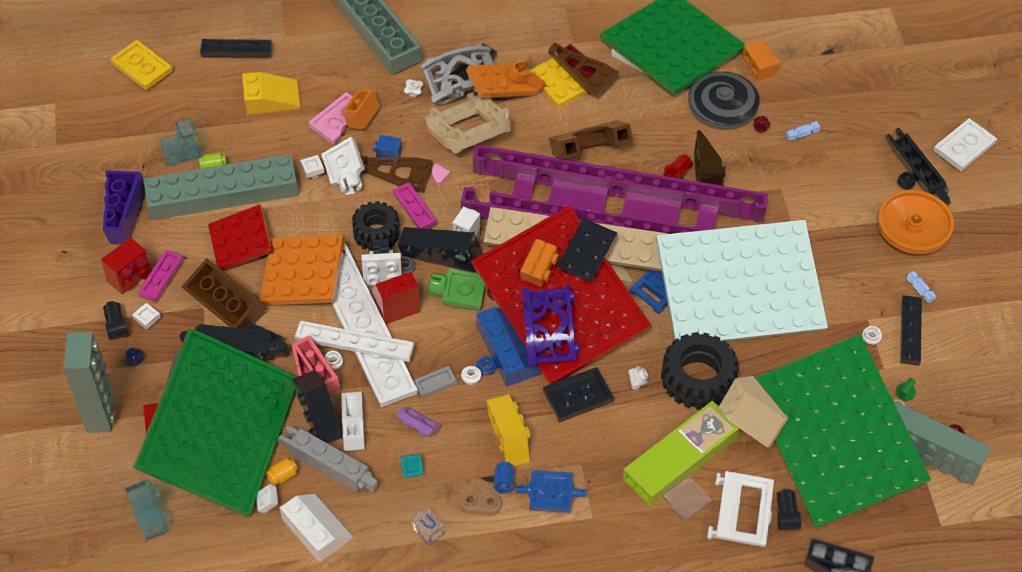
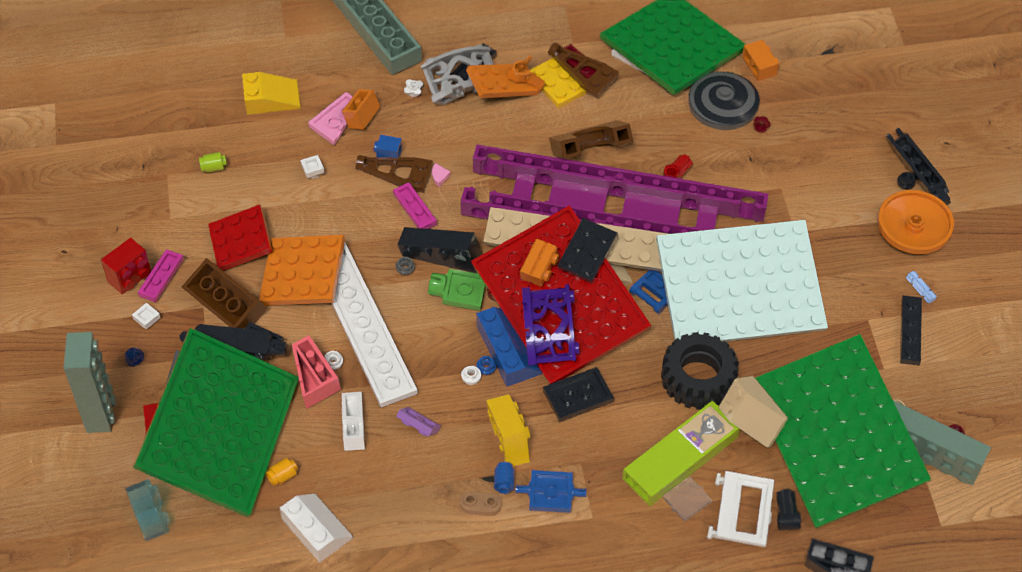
(115, 324): black piece -> none
(122, 204): dark purple wedge -> none
(141, 65): yellow plate -> none
(183, 145): clear light blue brick -> none
(220, 187): sand green brick -> none
(235, 48): black plate -> none
(267, 498): white plate -> none
(317, 406): black wedge -> none
(328, 460): light grey hinge -> none
(344, 166): white plate -> none
(356, 341): white tile -> none
(371, 215): black tyre -> none
(380, 263): white plate -> none
(397, 297): red slope -> none
(411, 465): teal plate -> none
(428, 526): clear brick -> none
(435, 382): light grey tile -> none
(439, 123): tan plate -> none
(467, 221): white brick -> none
(638, 377): white plate -> none
(707, 162): dark brown slope -> none
(803, 130): light blue axle -> none
(874, 331): white plate -> none
(906, 390): green plate -> none
(965, 144): white plate -> none

